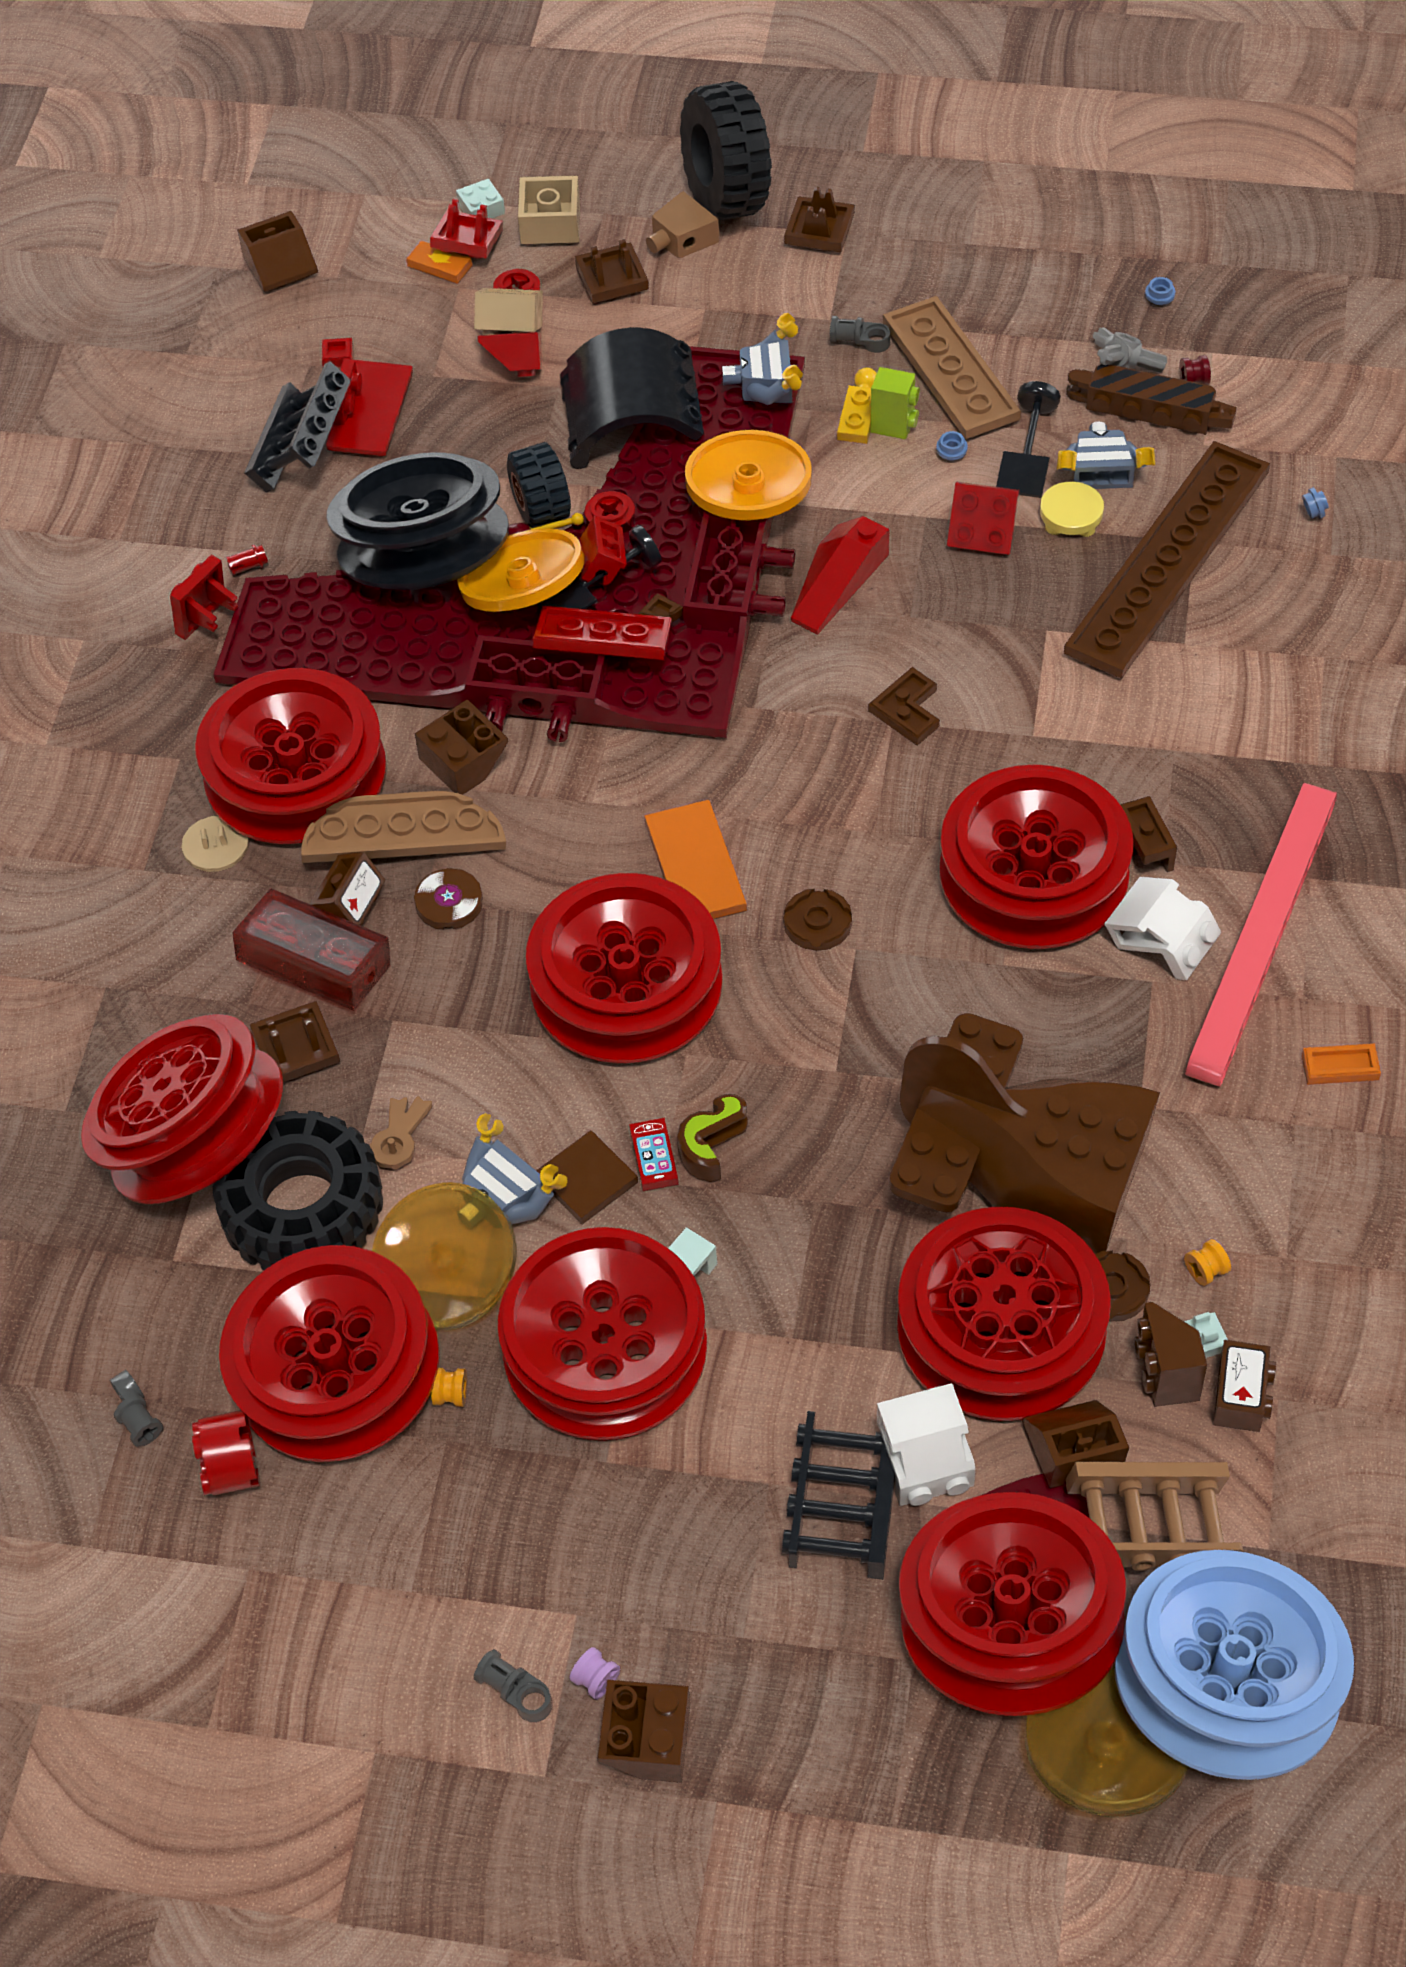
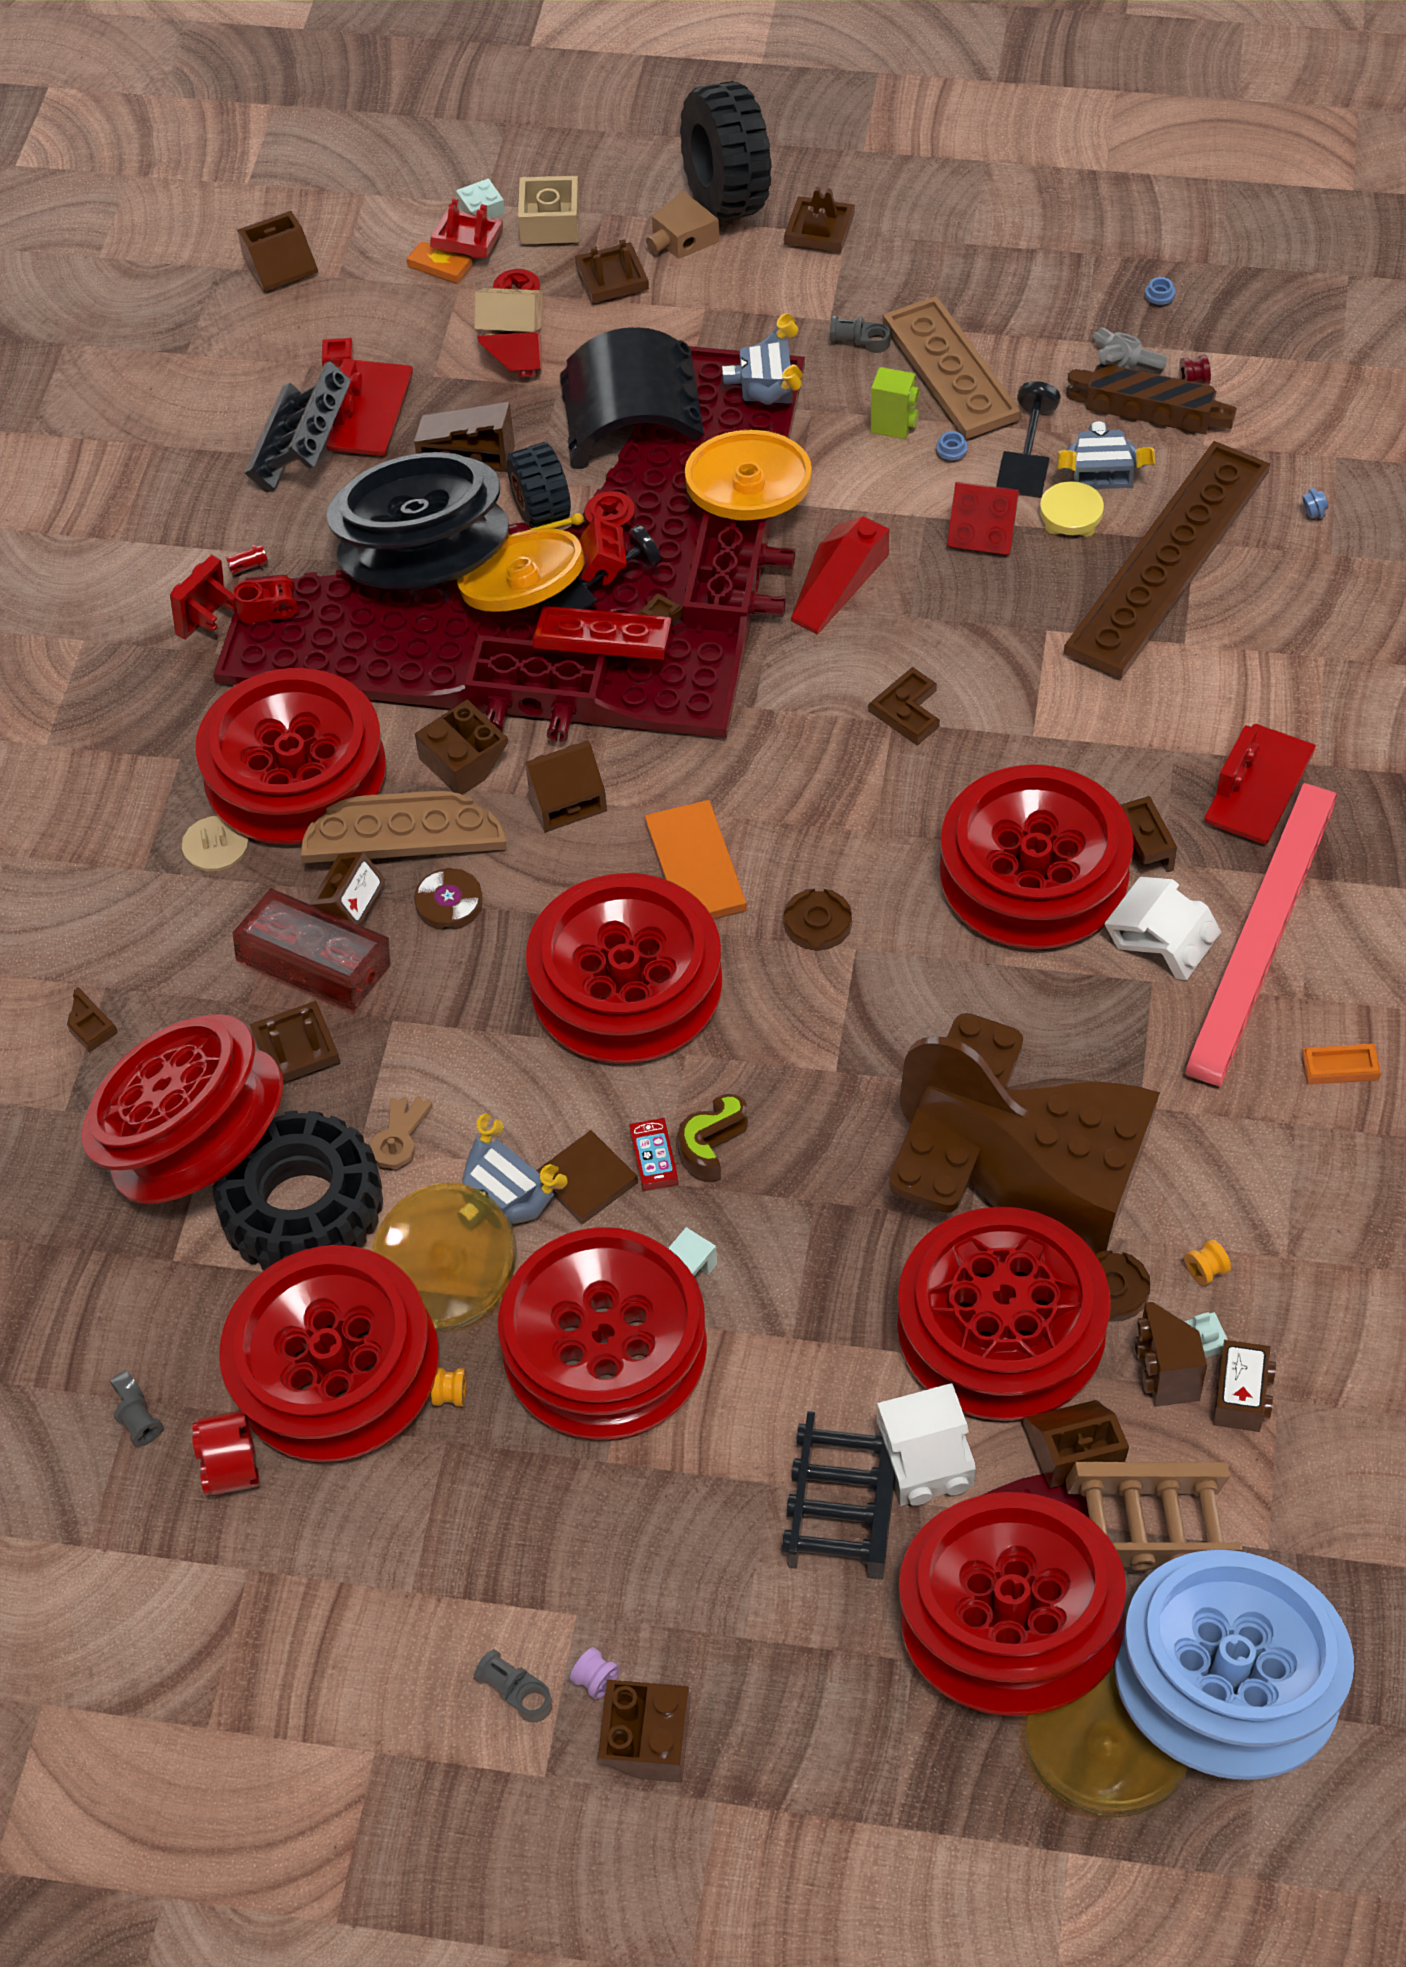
(88, 1022): none -> reddish brown tile
(262, 600): none -> red piece
(473, 432): none -> reddish brown wedge
(565, 786): none -> reddish brown slope
(856, 412): yellow plate -> none
(1258, 782): none -> red bracket

